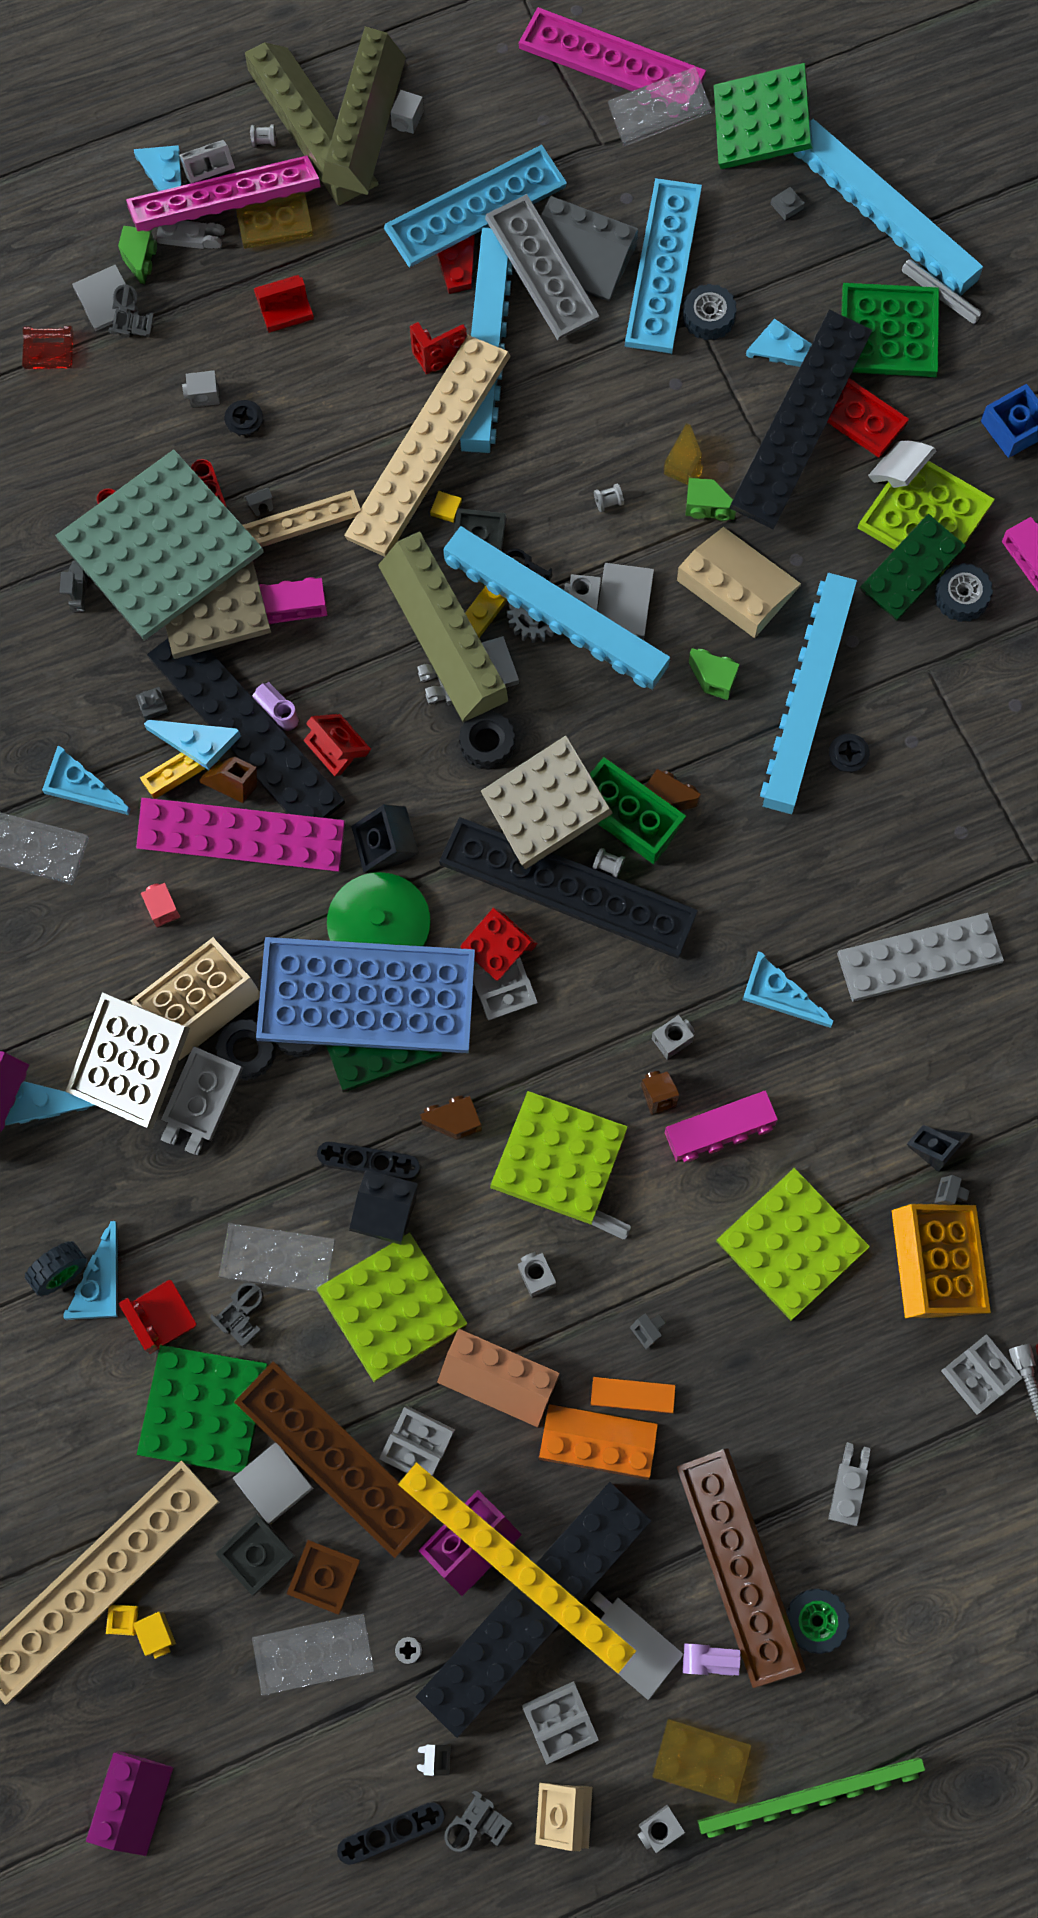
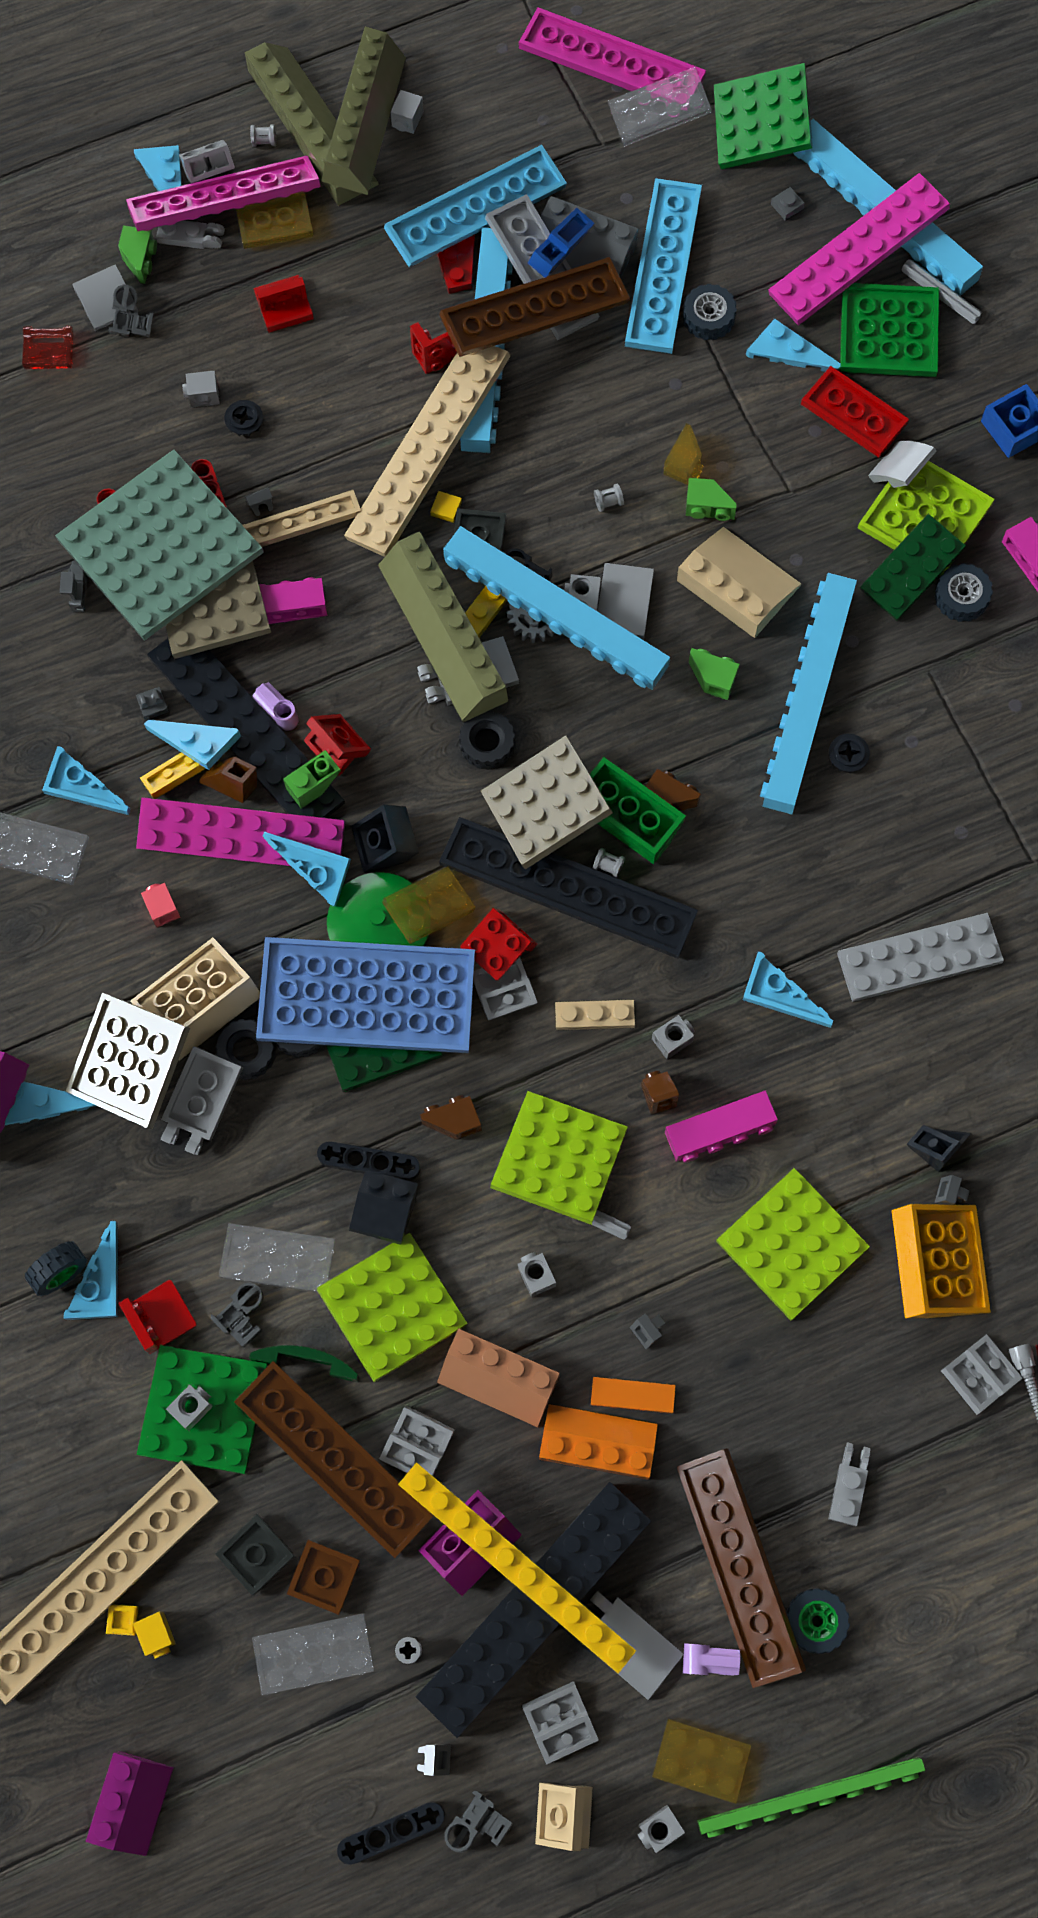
(178, 1411): none -> light grey brick
(272, 1483): light grey slope -> none
(311, 779): none -> bright green slope
(320, 868): none -> medium azure wing
(338, 1368): none -> dark green slope
(428, 905): none -> clear yellow plate
(534, 306): none -> reddish brown plate
(560, 242): none -> blue slope
(595, 1015): none -> tan plate
(800, 419): black plate -> none
(859, 249): none -> dark pink plate

